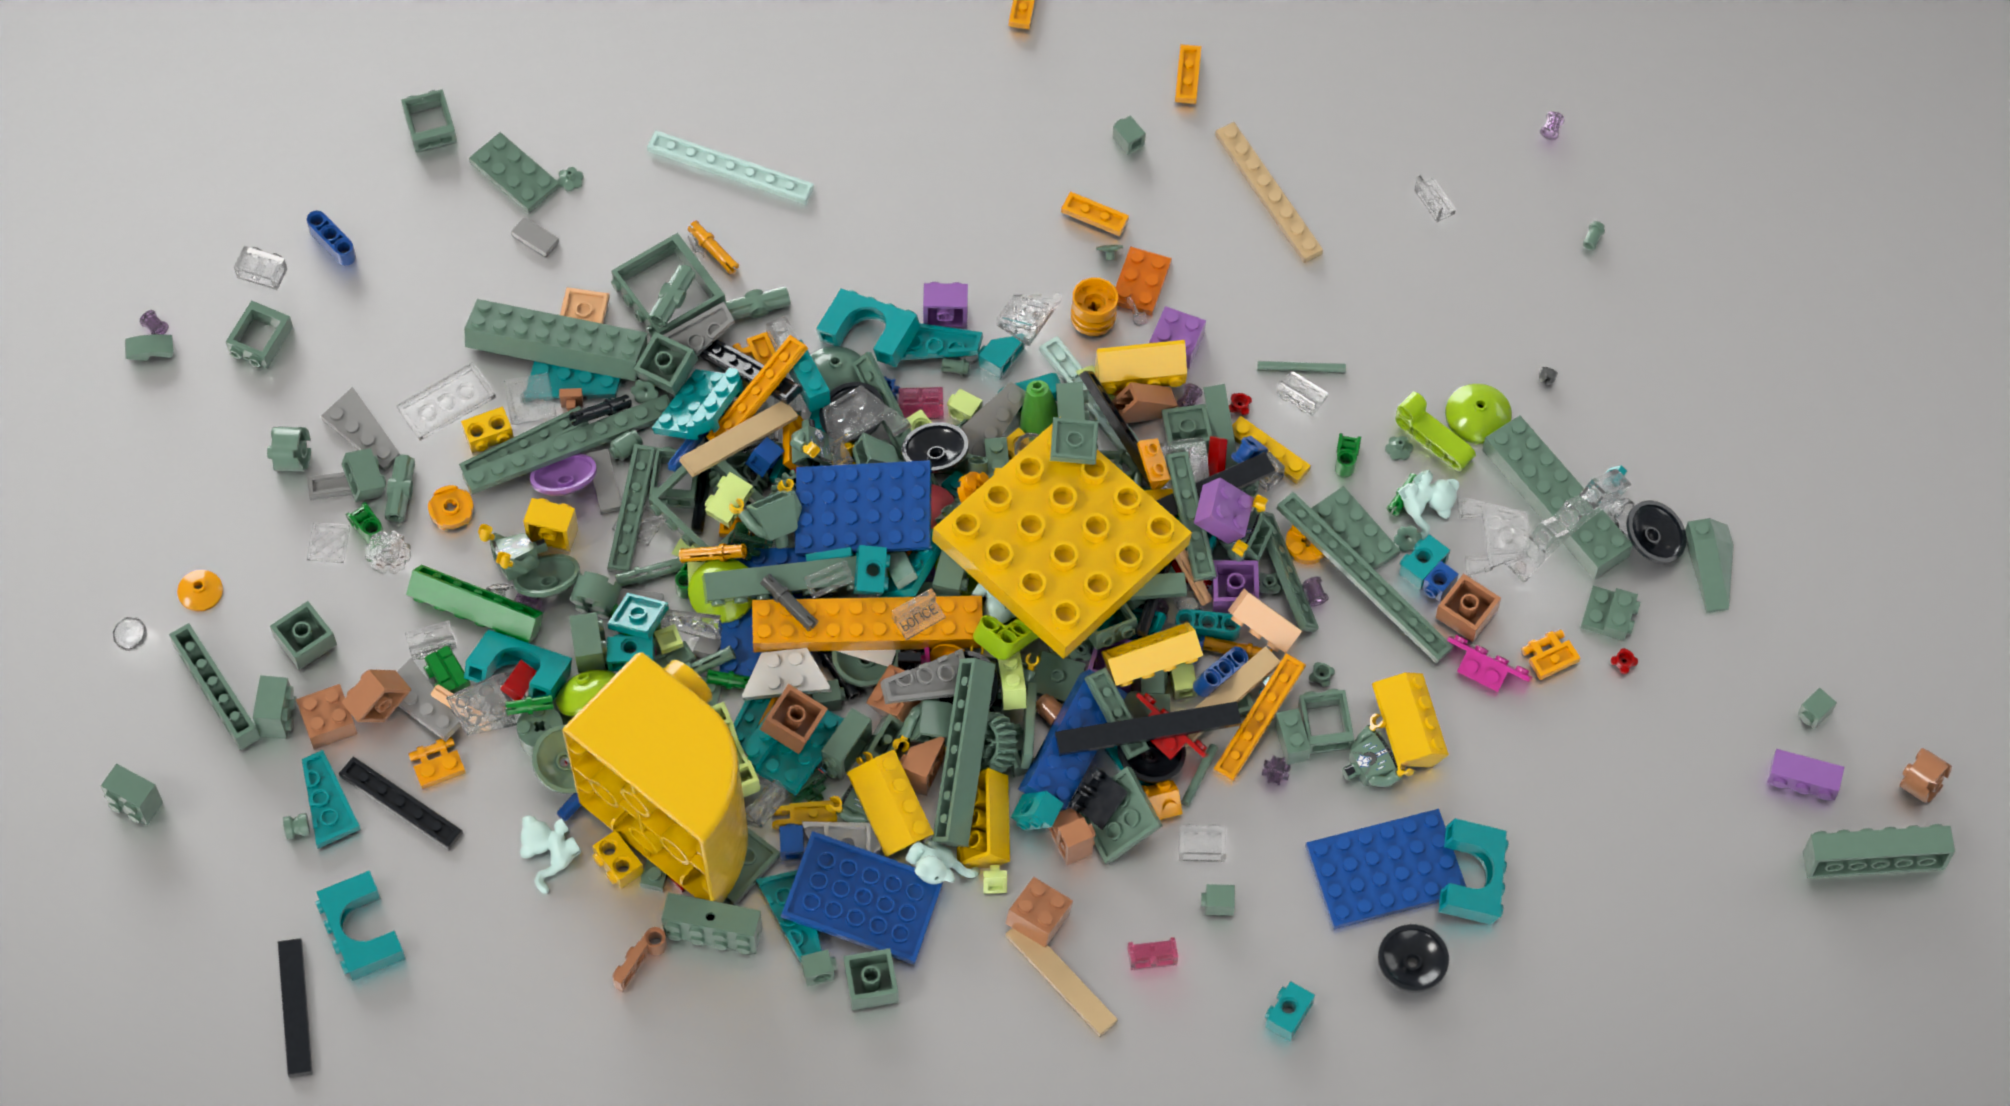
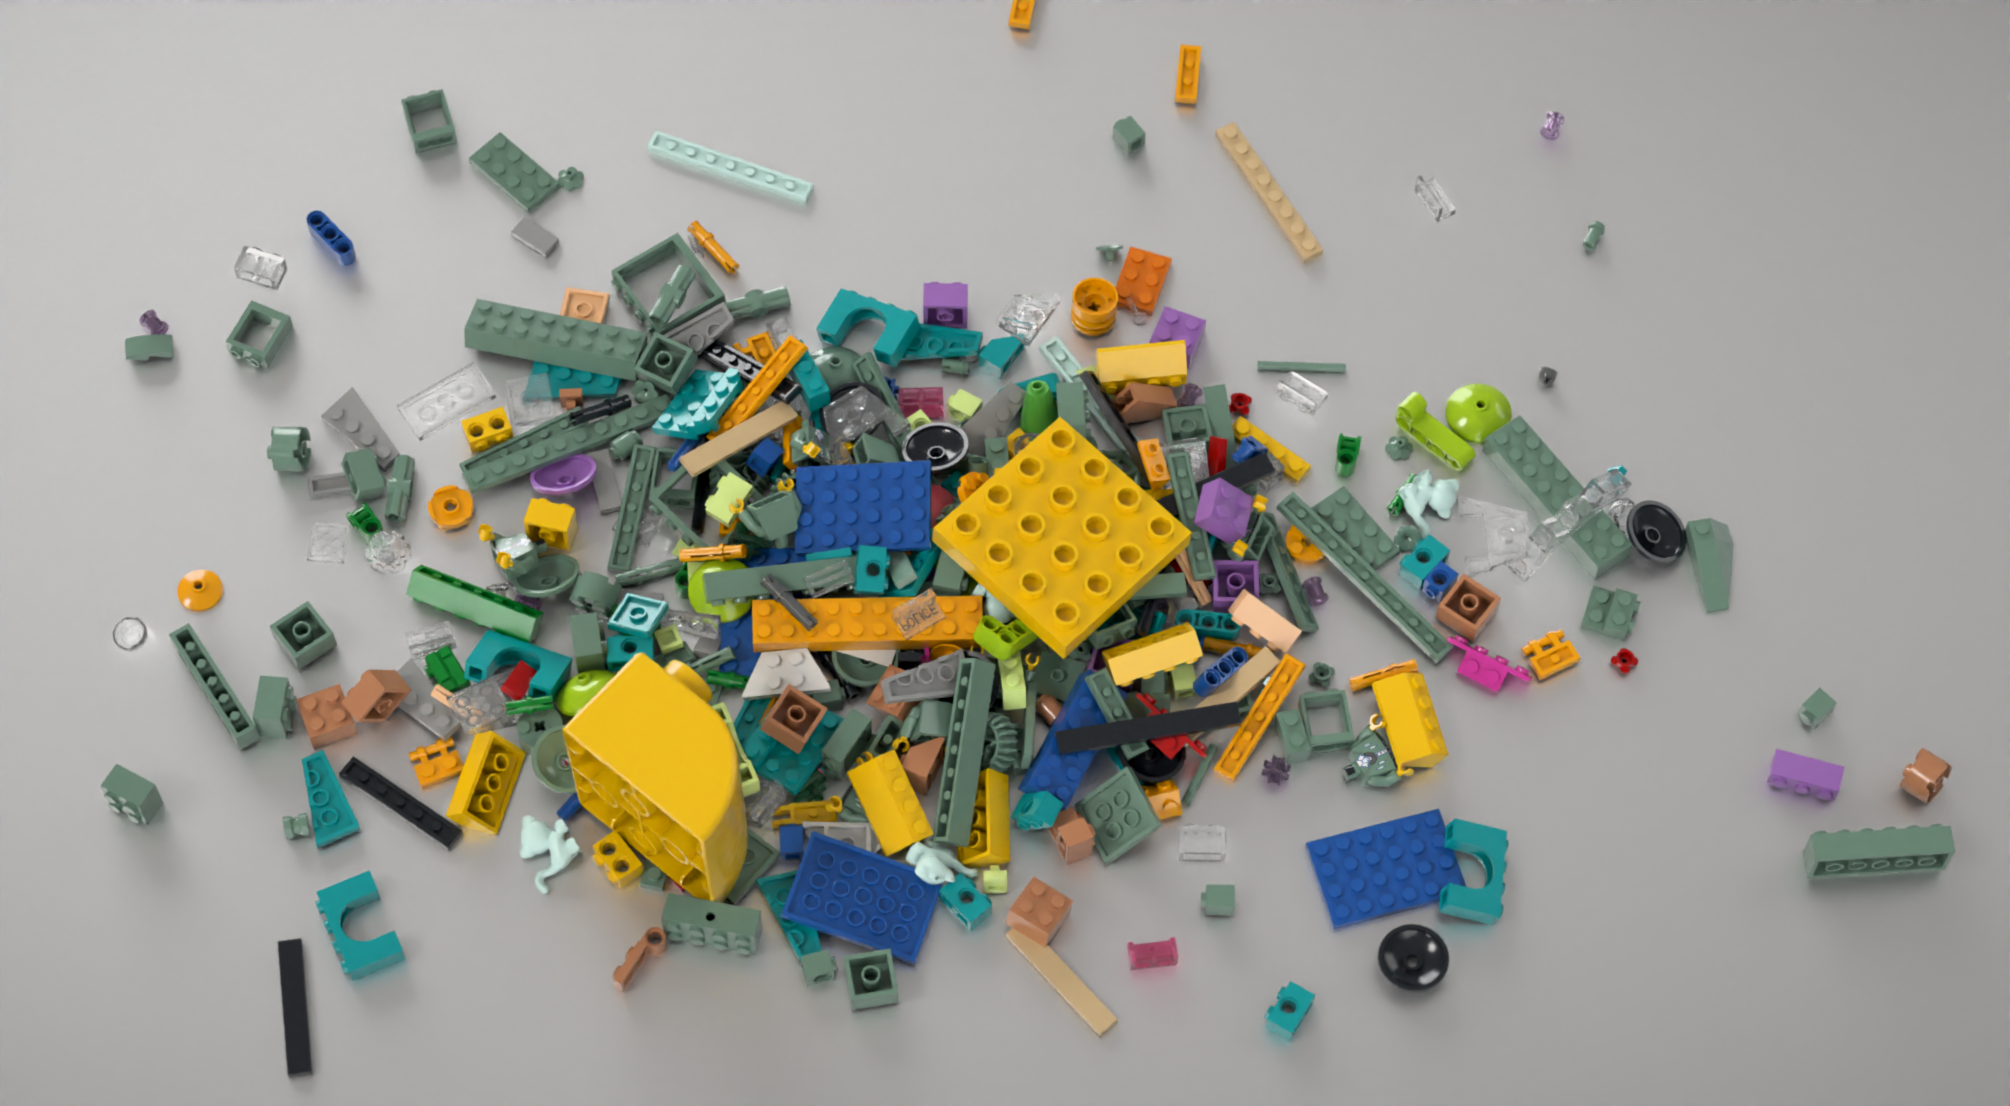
(486, 783): none -> yellow slope
(969, 914): none -> teal brick
(1074, 440): sand green tile -> none
(1095, 213): light orange plate -> none
(1098, 797): black hinge -> none
(1366, 680): none -> light orange pin

